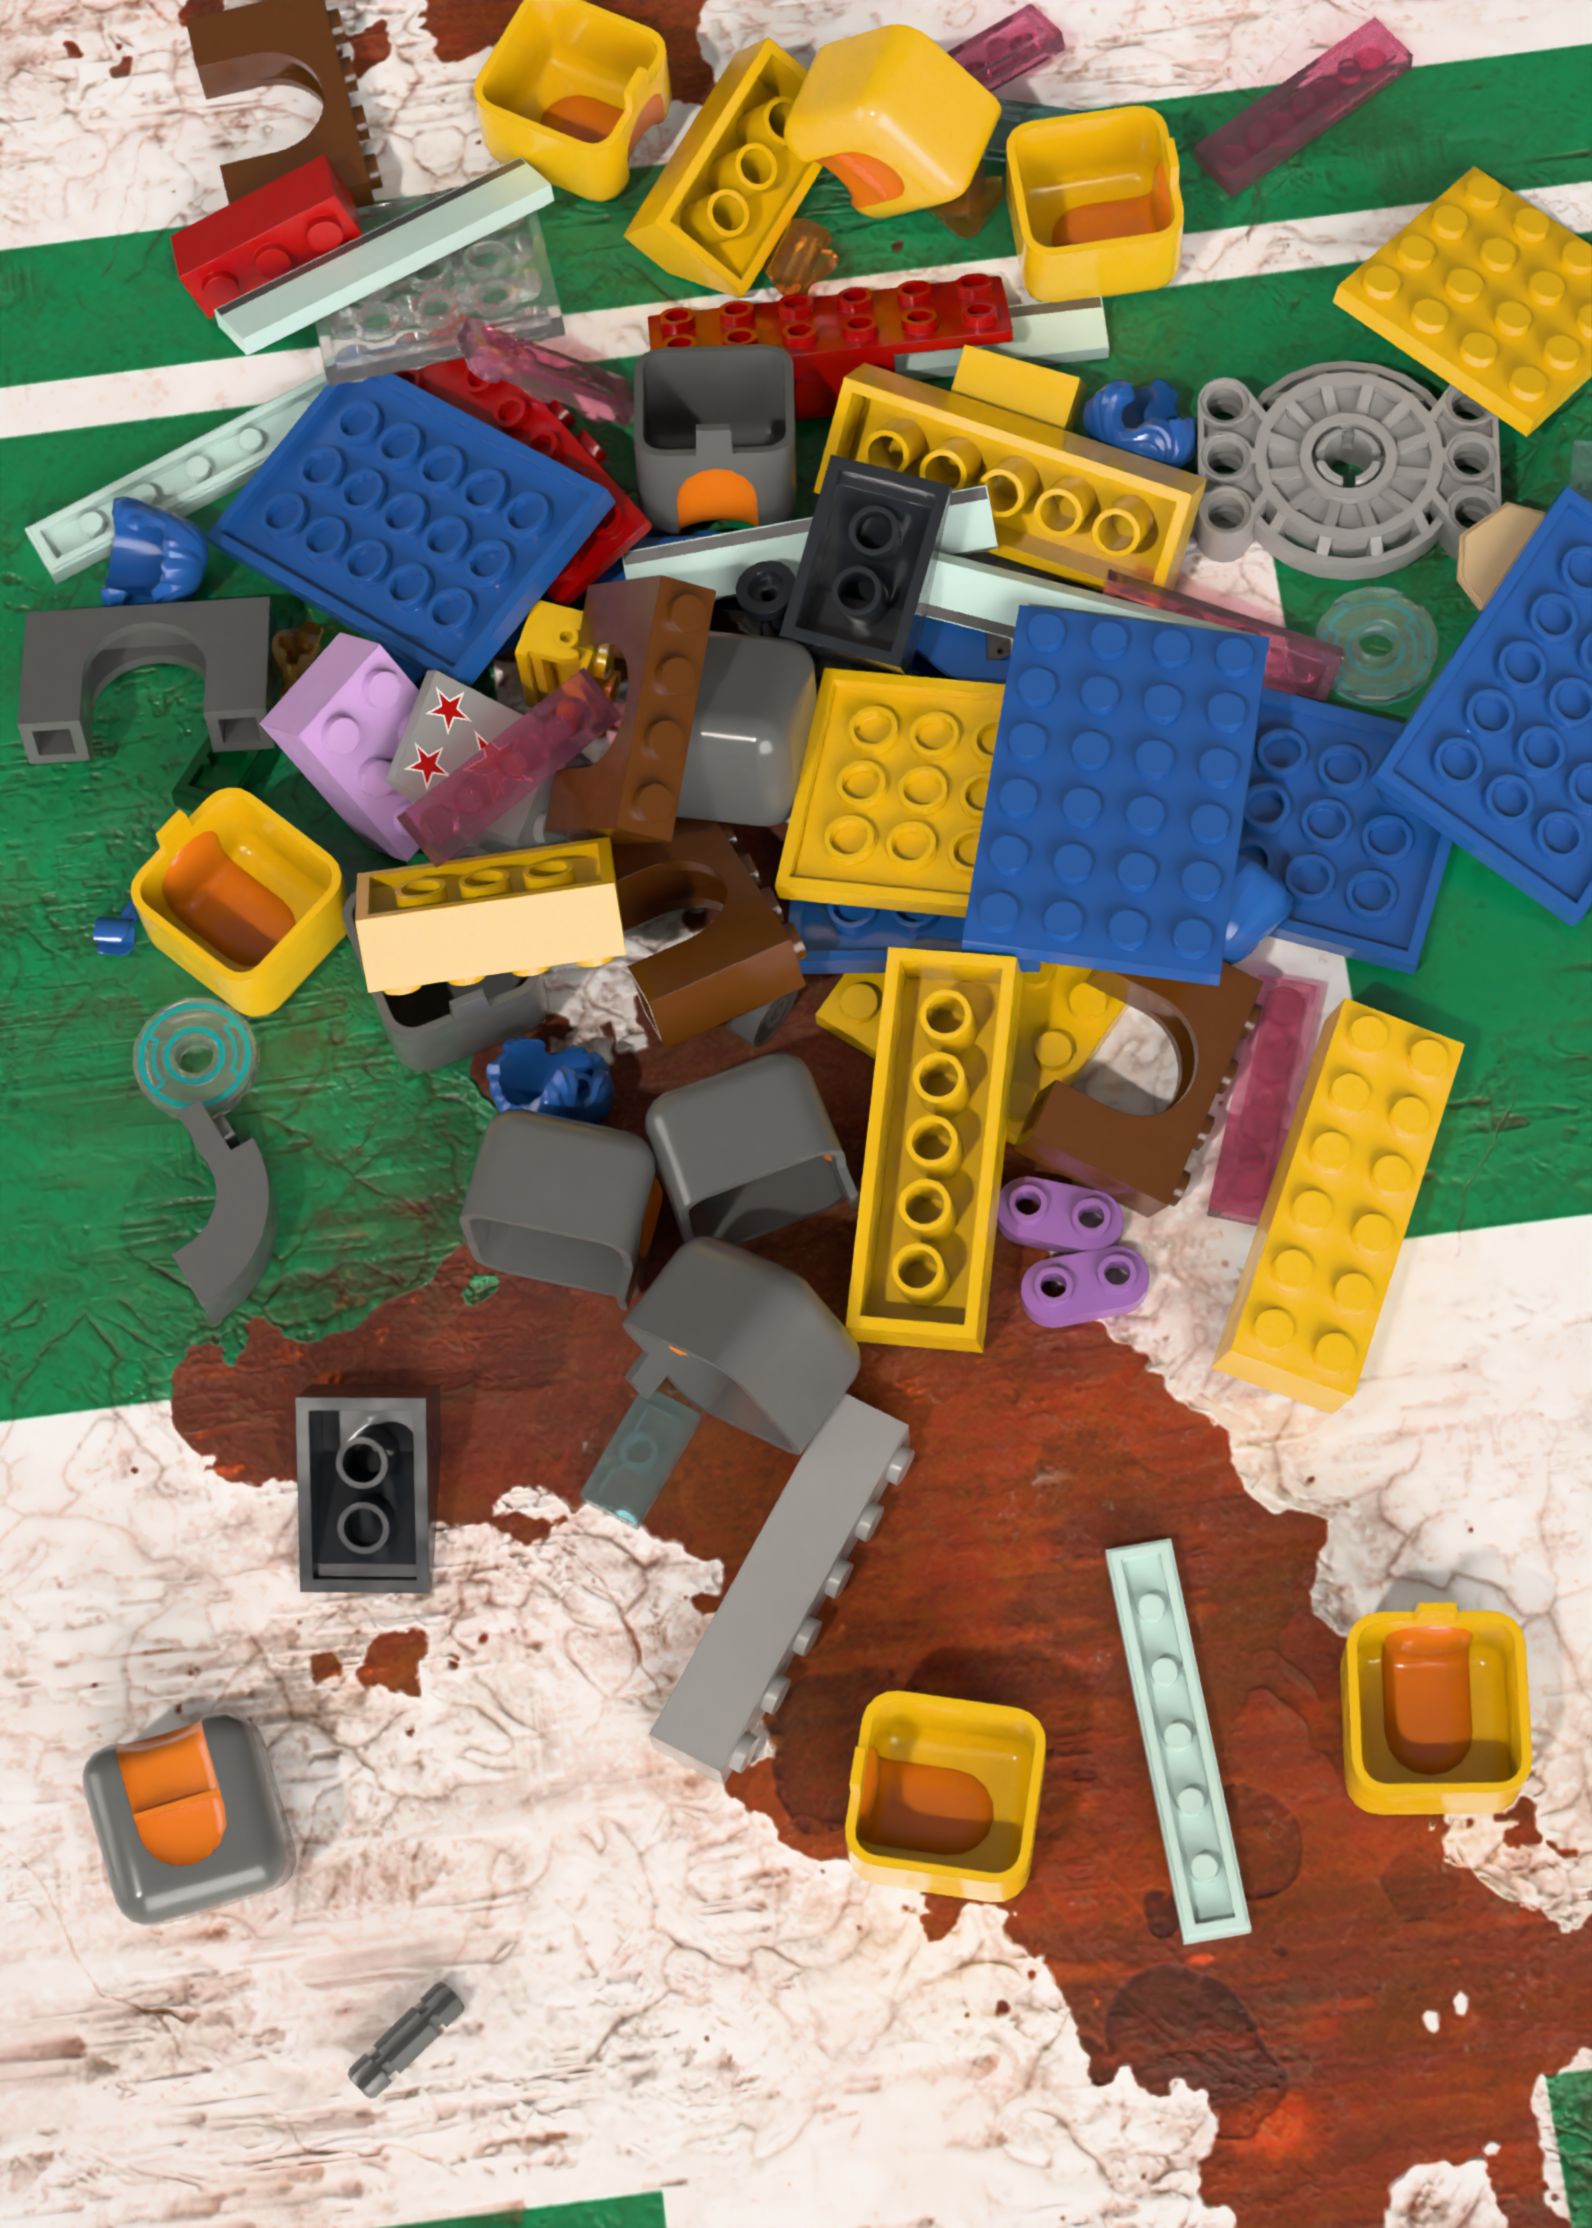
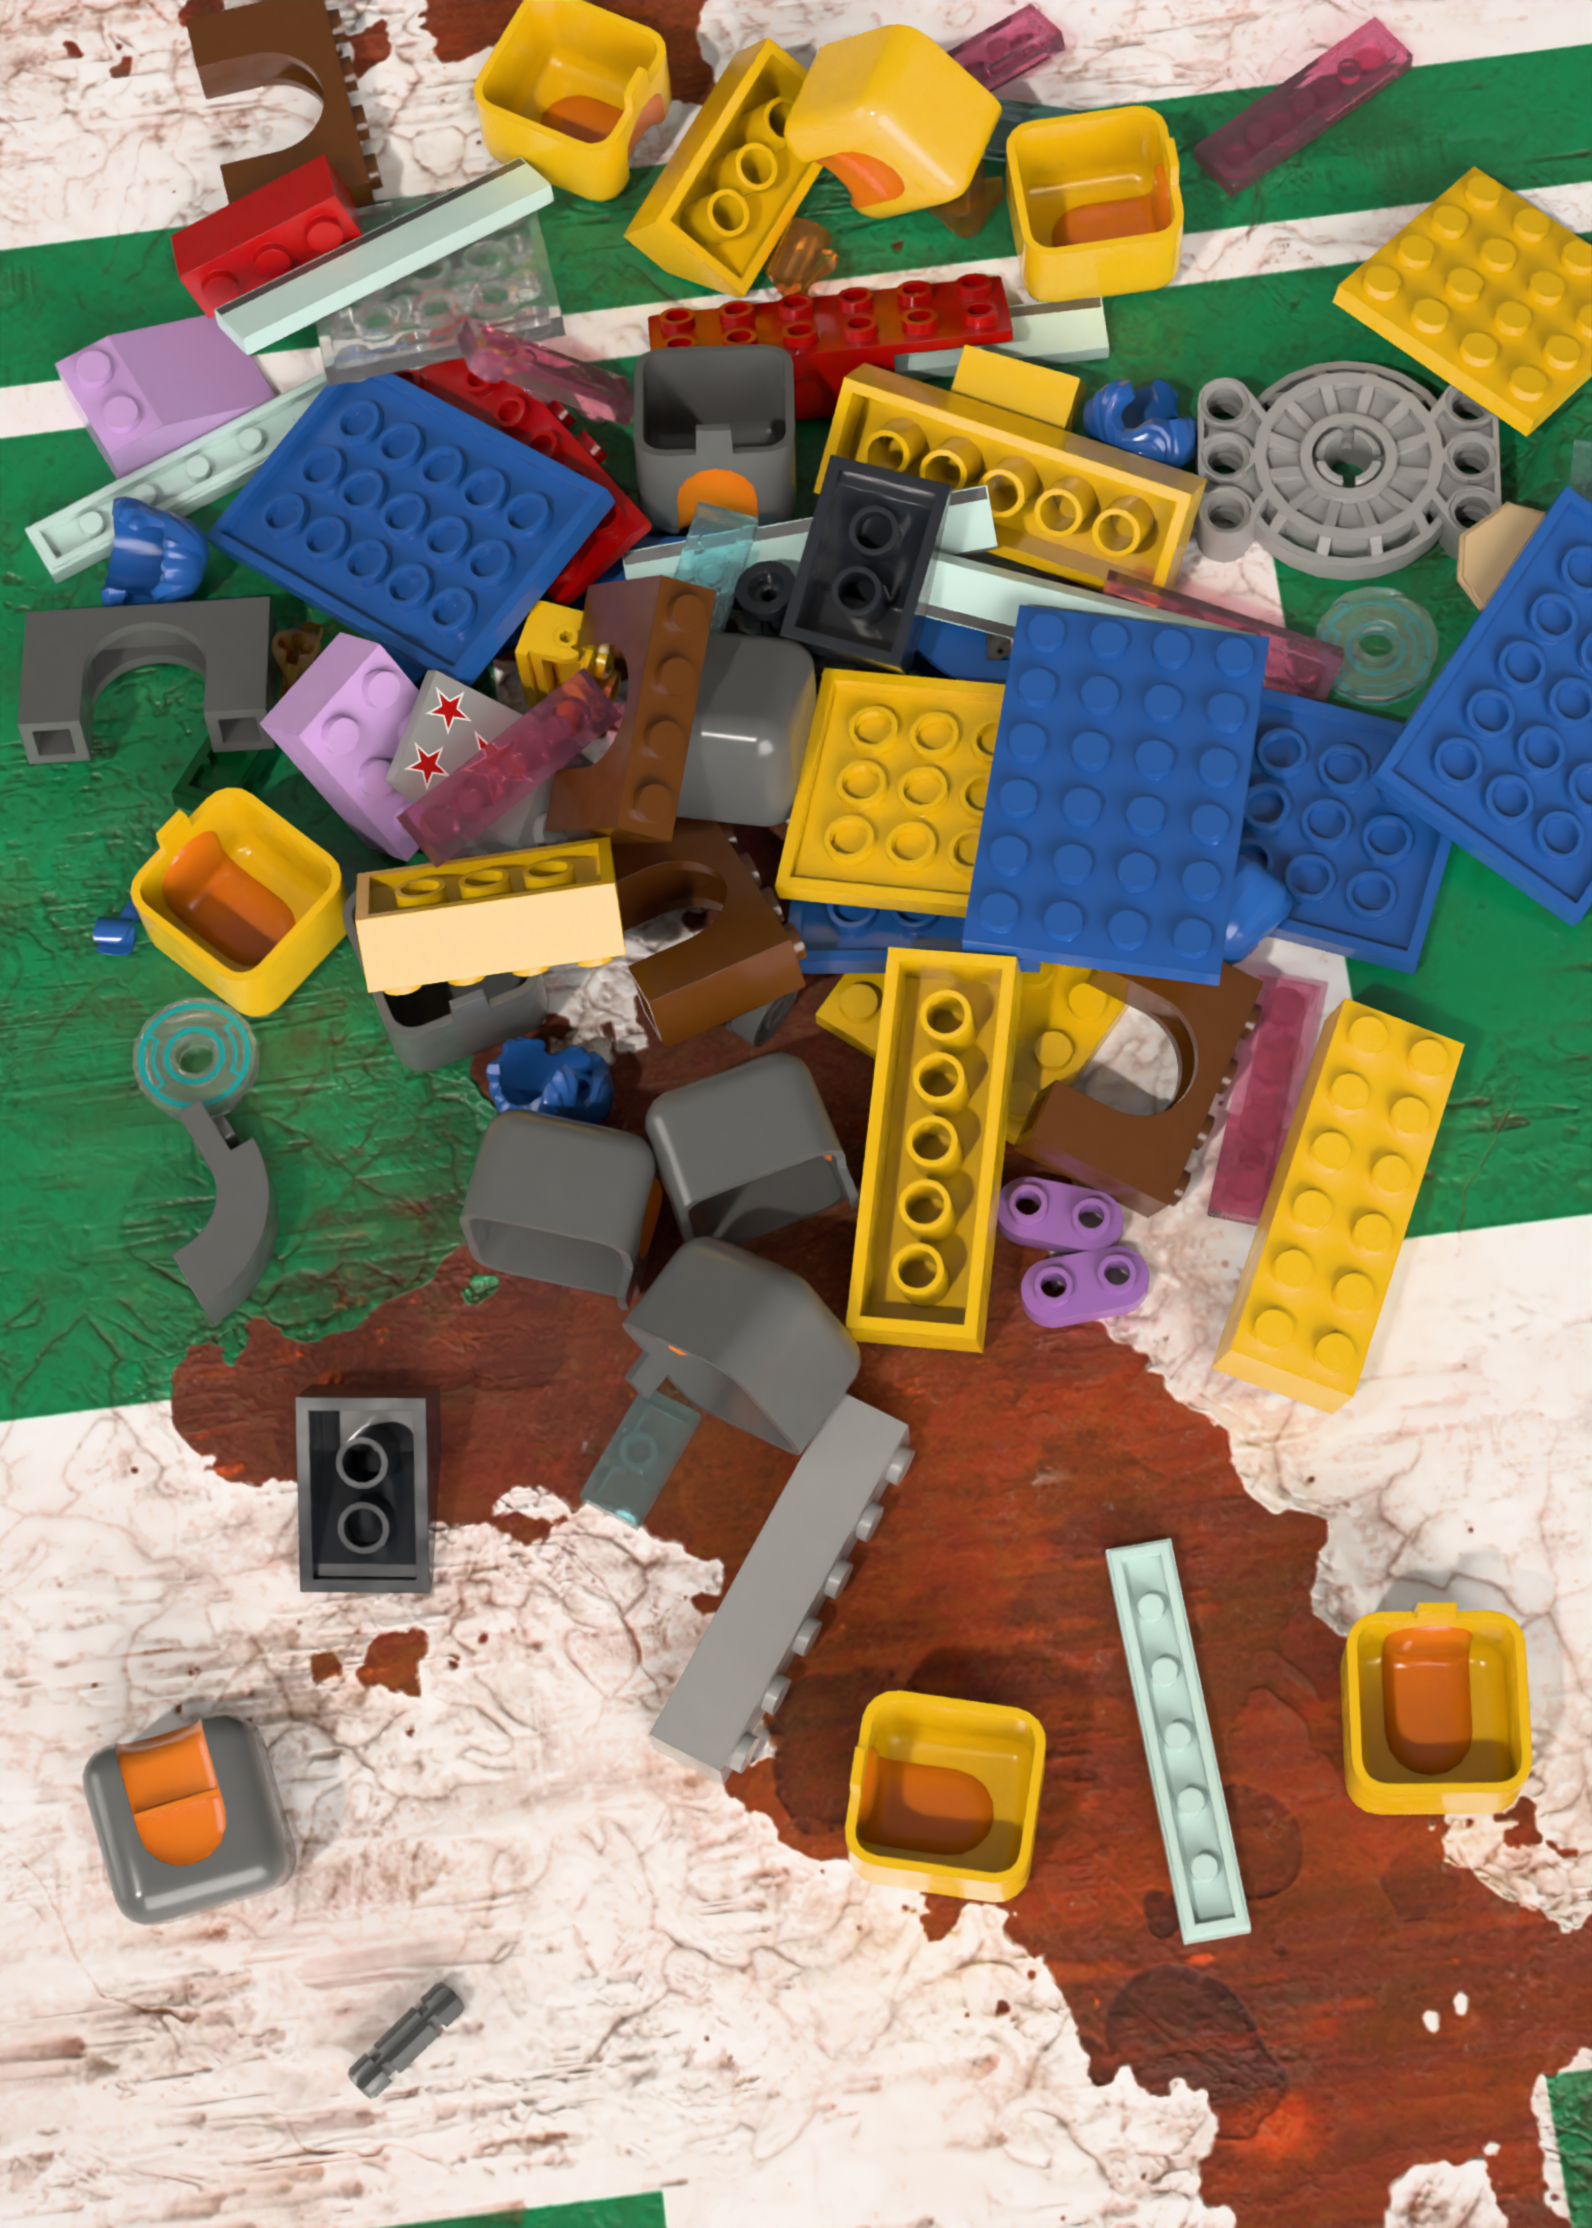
(159, 389): none -> lavender slope
(717, 555): none -> clear light blue plate

